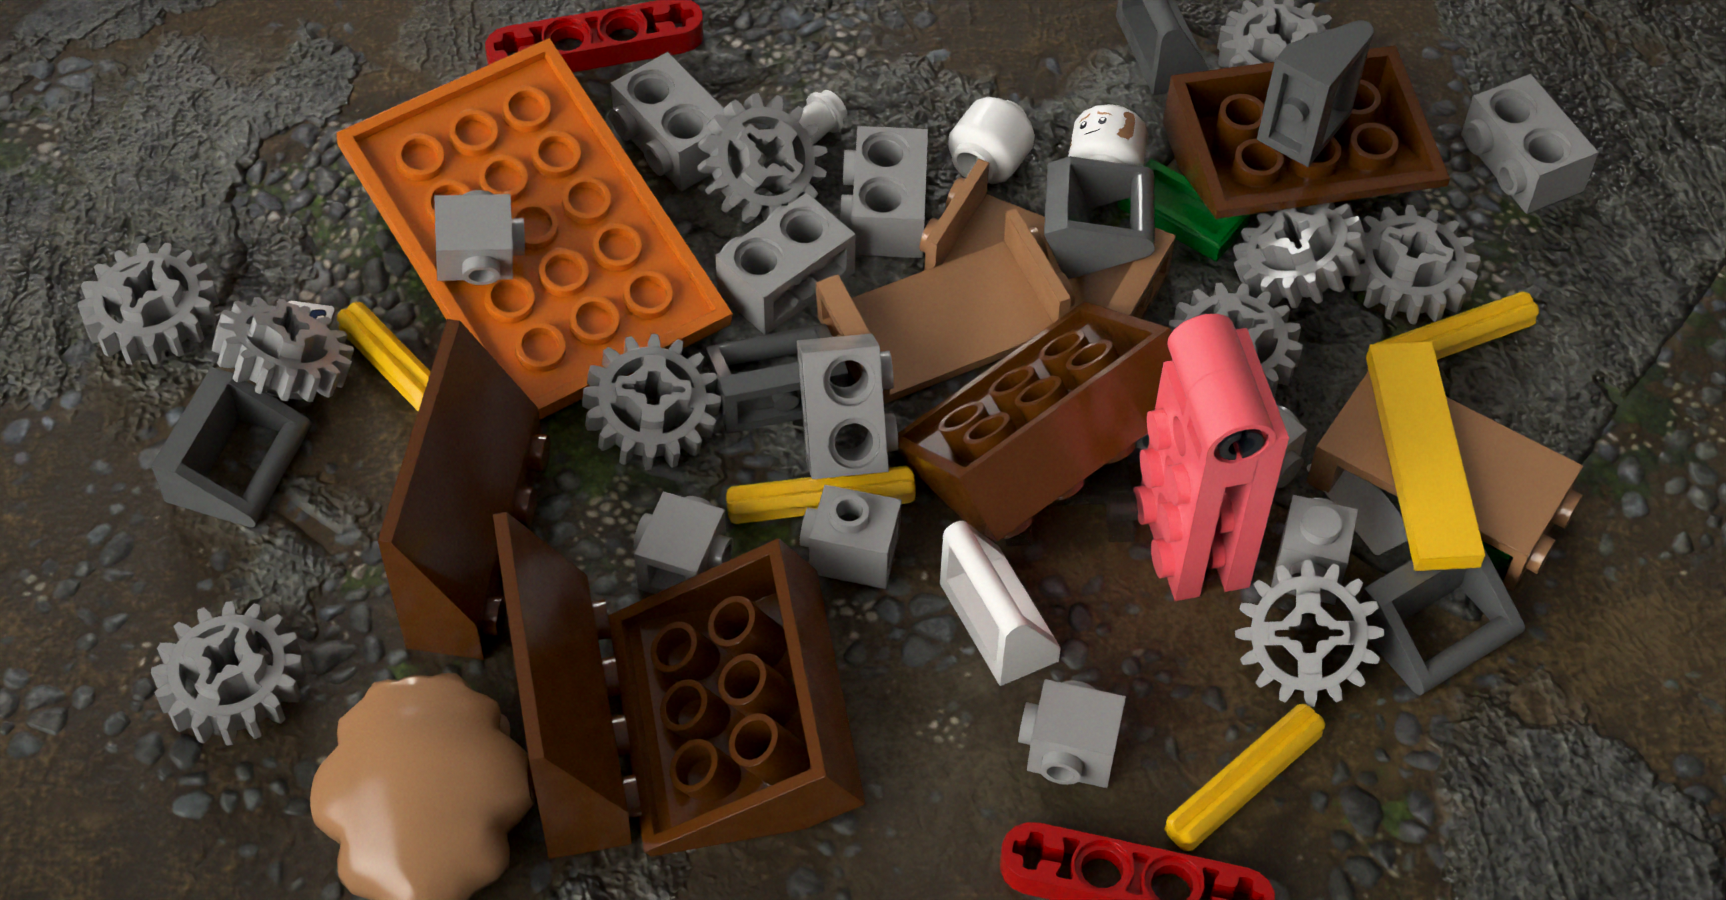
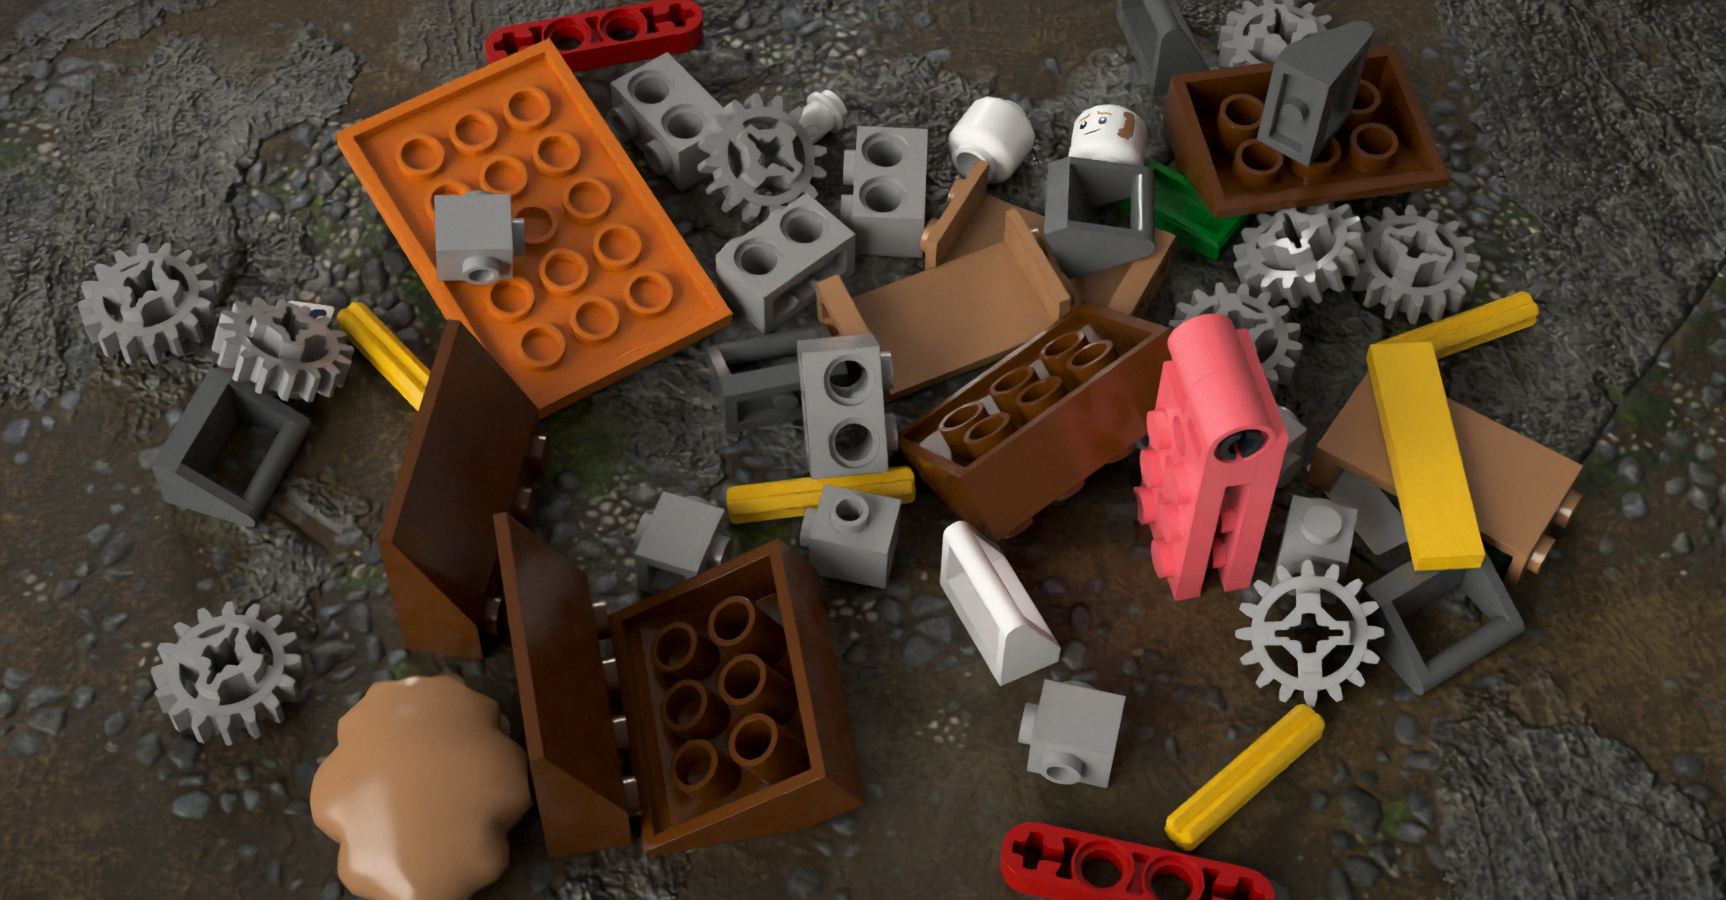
(638, 428): light grey gear -> none
(1528, 143): light grey brick -> none

